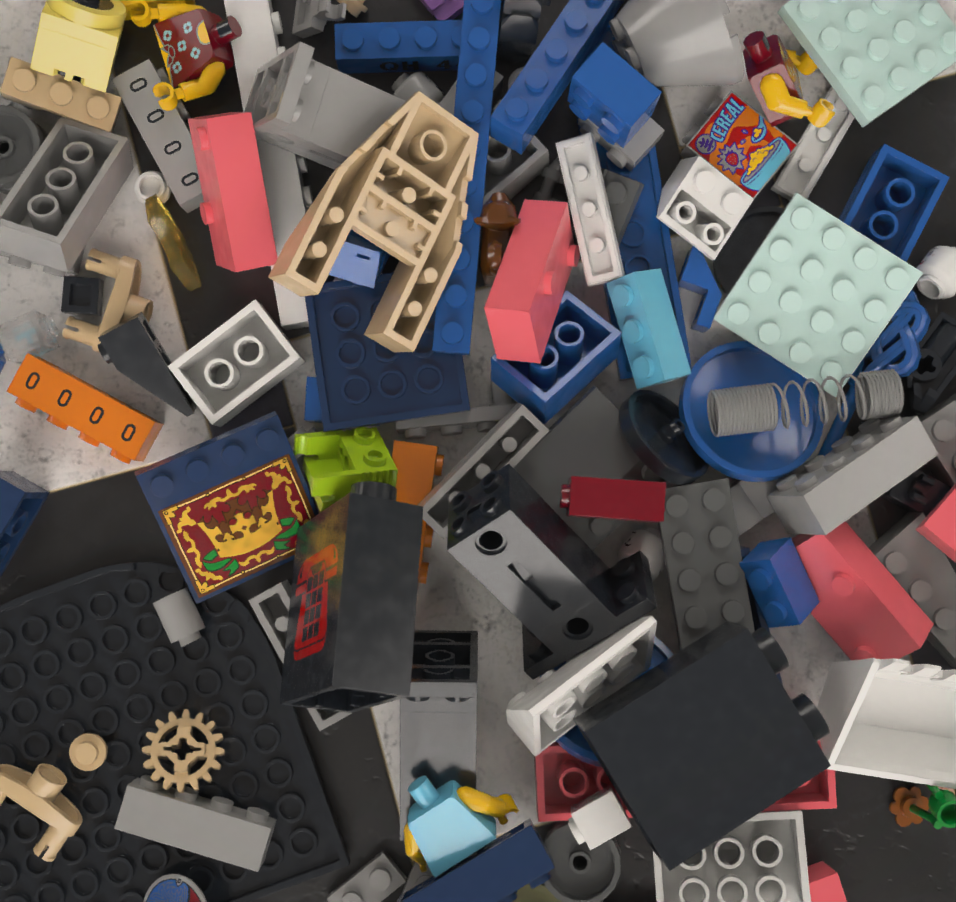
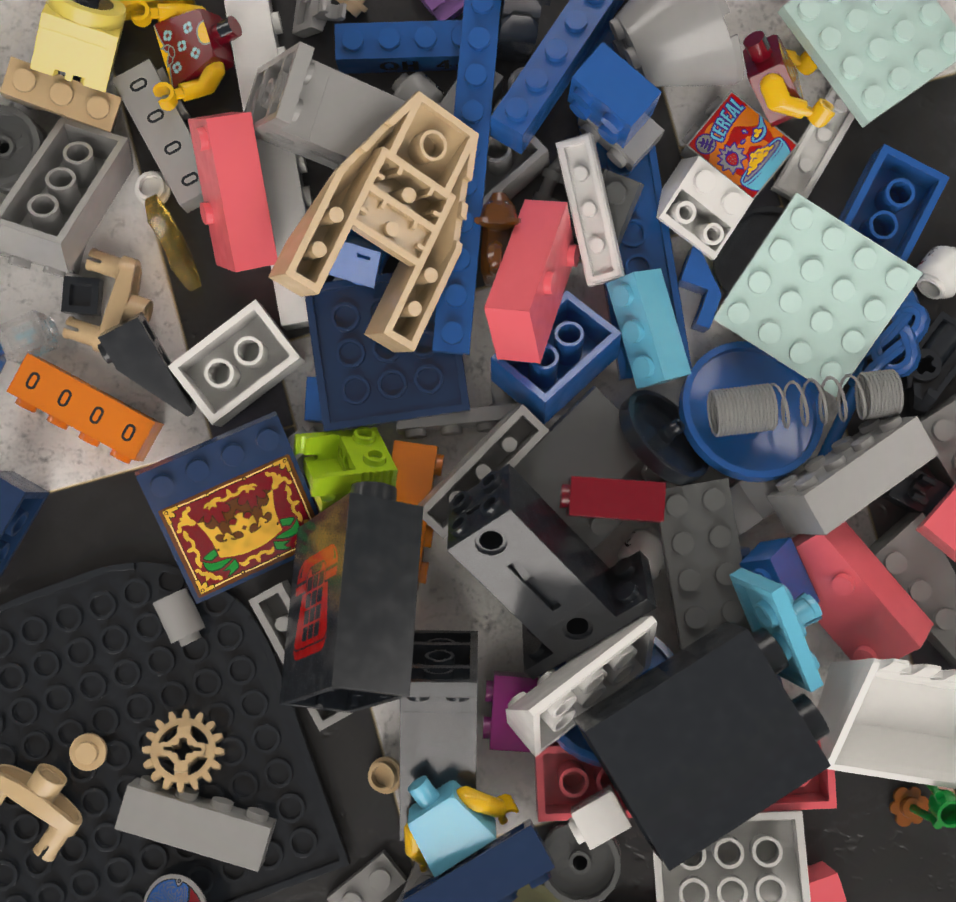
(384, 775): none -> tan plate
(500, 692): none -> magenta brick
(773, 607): none -> medium azure plate

